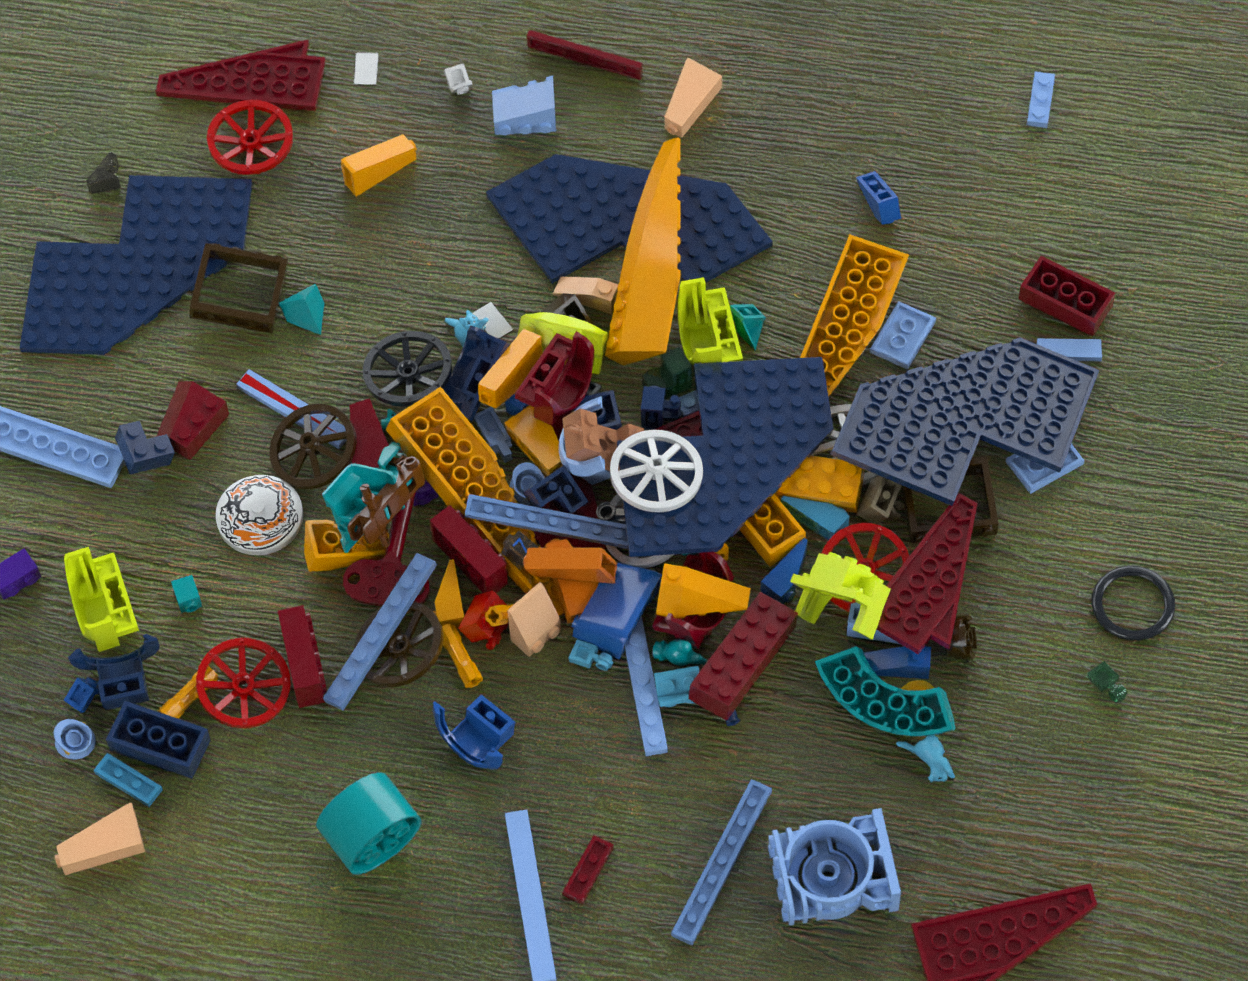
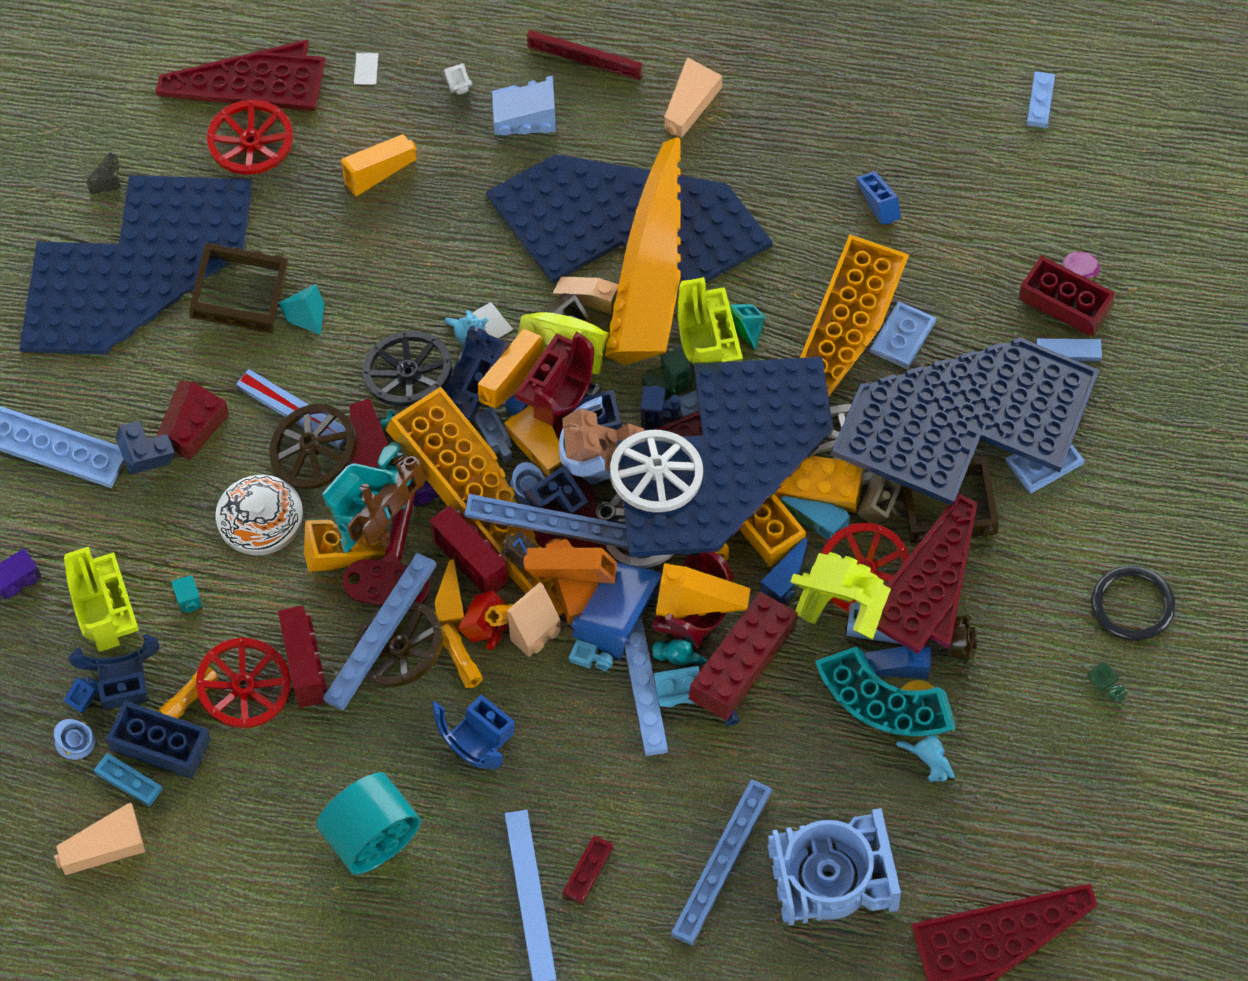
(1082, 264): none -> piece

